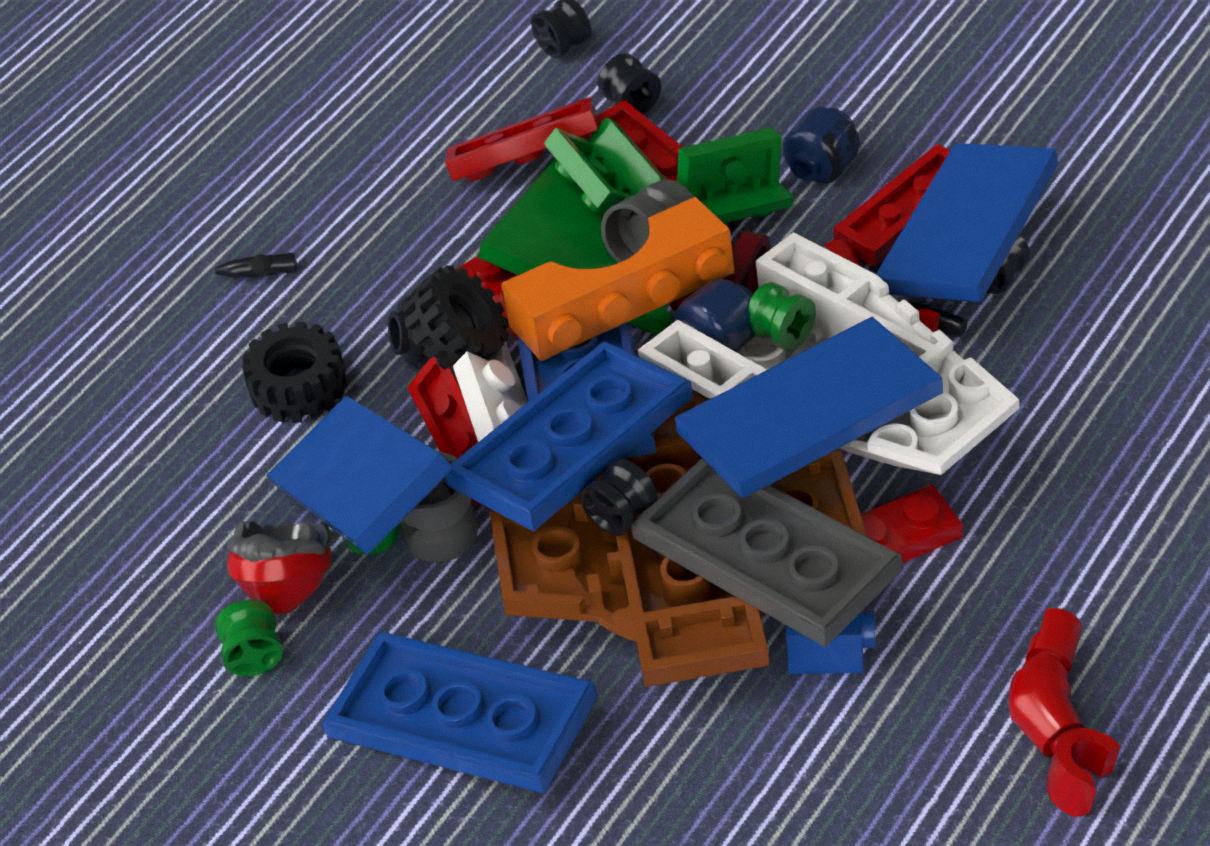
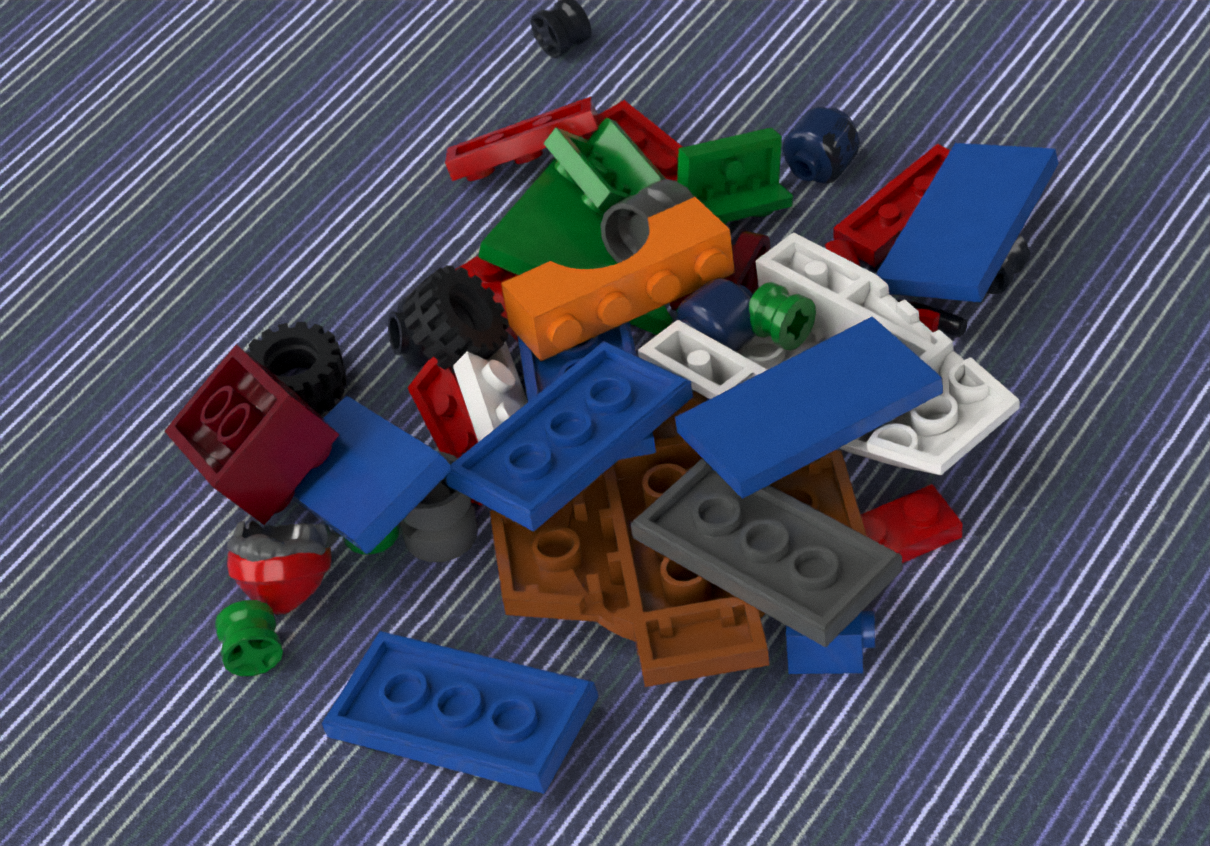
(251, 435): none -> dark red brick
(258, 266): black helmet -> none
(618, 497): black wheel -> none
(627, 80): black wheel -> none
(1045, 714): red piece -> none

